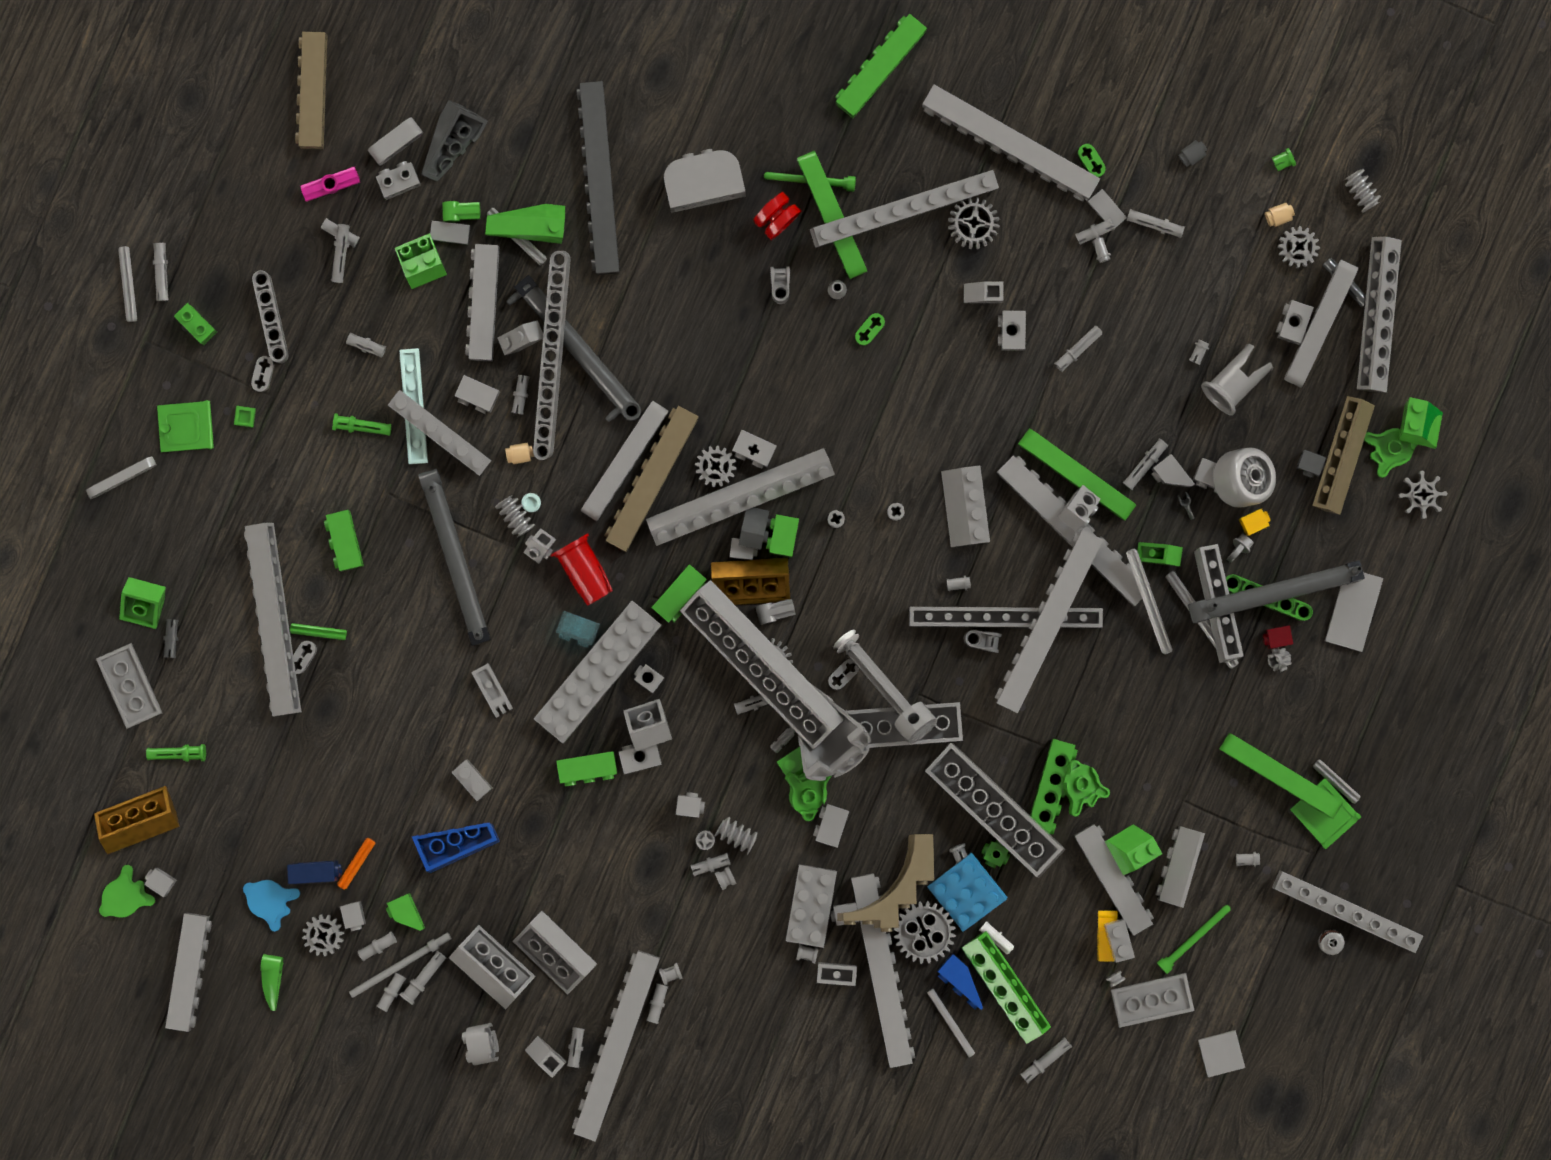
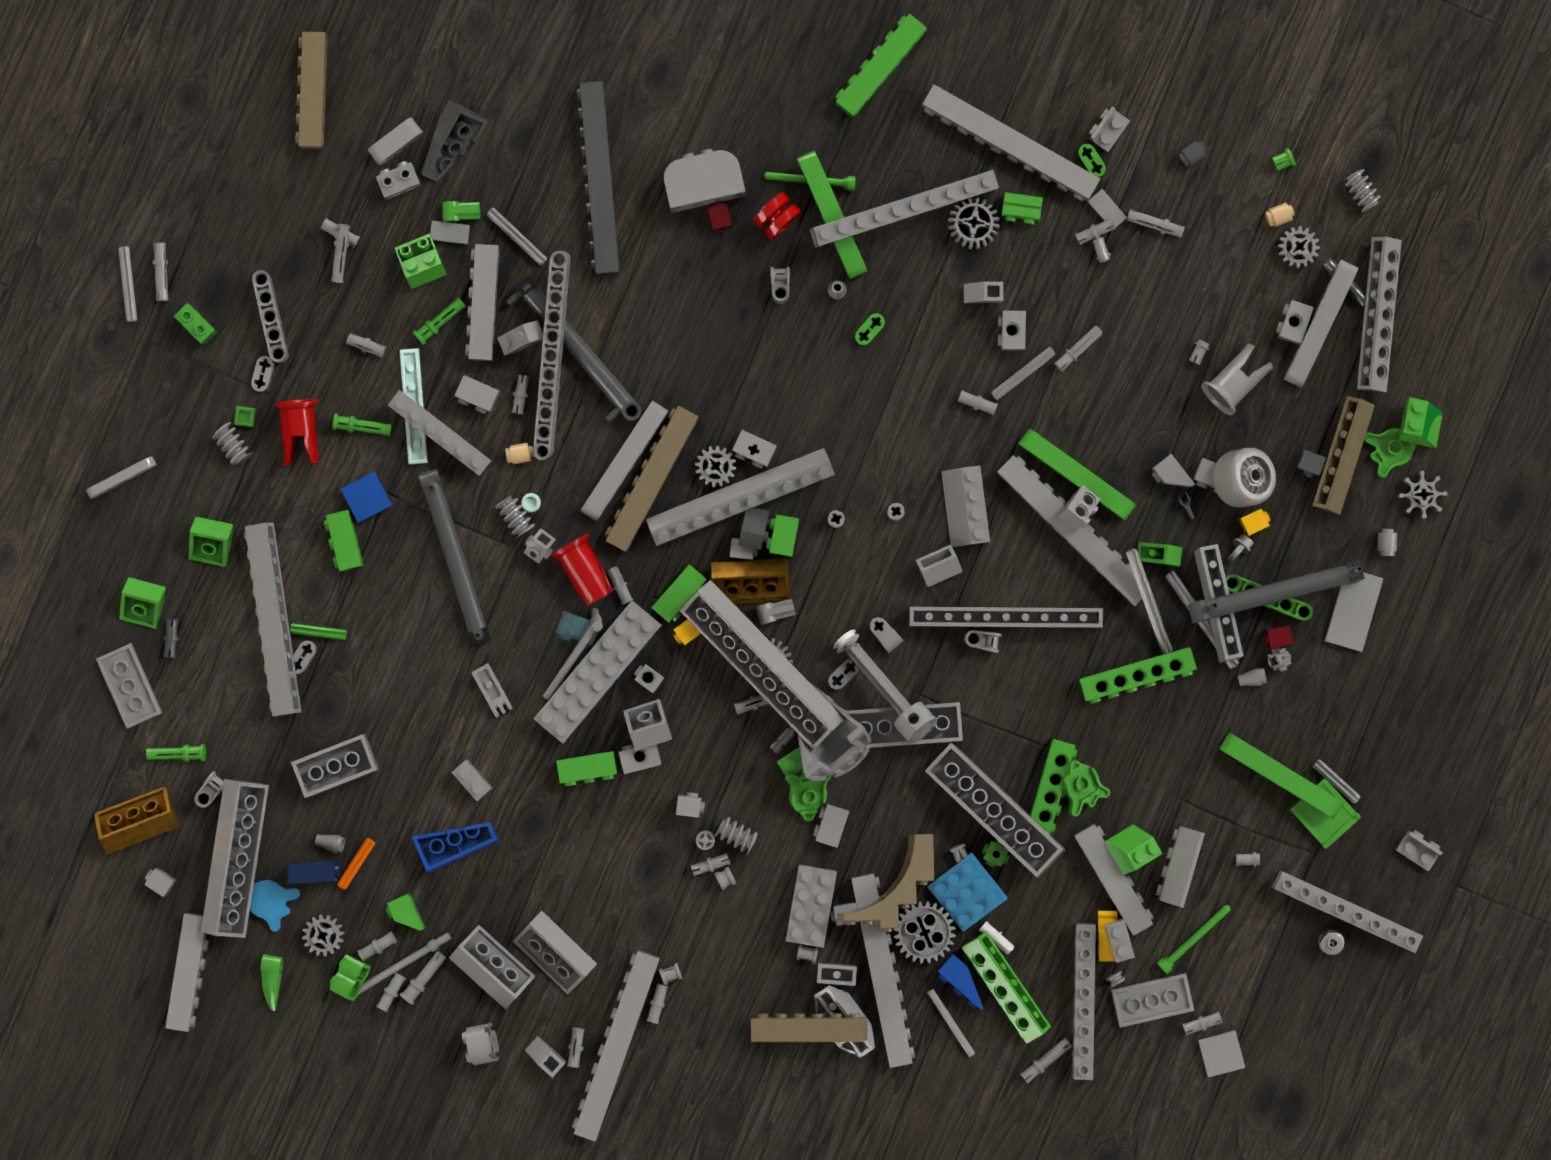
(124, 896): bright green tile -> none
(189, 426): bright green container -> none
(210, 541): none -> bright green slope
(210, 789): none -> light grey piece
(231, 444): none -> light grey piece
(234, 858): none -> light grey brick
(298, 420): none -> red piece
(318, 187): dark pink piece -> none
(333, 843): none -> light grey cone
(335, 765): none -> light grey brick
(349, 977): none -> bright green brick
(353, 915): light grey brick -> none
(366, 497): none -> blue tile
(458, 305): none -> bright green pin
(531, 223): bright green wedge -> none
(596, 625): none -> light grey bar
(619, 585): none -> light grey axle
(686, 632): none -> yellow brick
(719, 216): none -> dark red brick
(809, 1028): none -> dark tan brick
(834, 1000): none -> light grey wedge
(887, 636): none -> light grey piece
(939, 565): none -> light grey brick
(959, 583): light grey pin -> none
(977, 402): none -> light grey pin
(1021, 207): none -> bright green brick
(1023, 373): none -> light grey axle
(1049, 620): light grey brick -> none
(1083, 1001): none -> light grey brick
(1109, 129): none -> light grey bracket
(1150, 458): light grey pin -> none
(1183, 656): none -> bright green brick
(1202, 1023): none -> light grey pin
(1255, 677): none -> light grey cone
(1387, 542): none -> light grey brick
(1419, 850): none -> light grey bracket

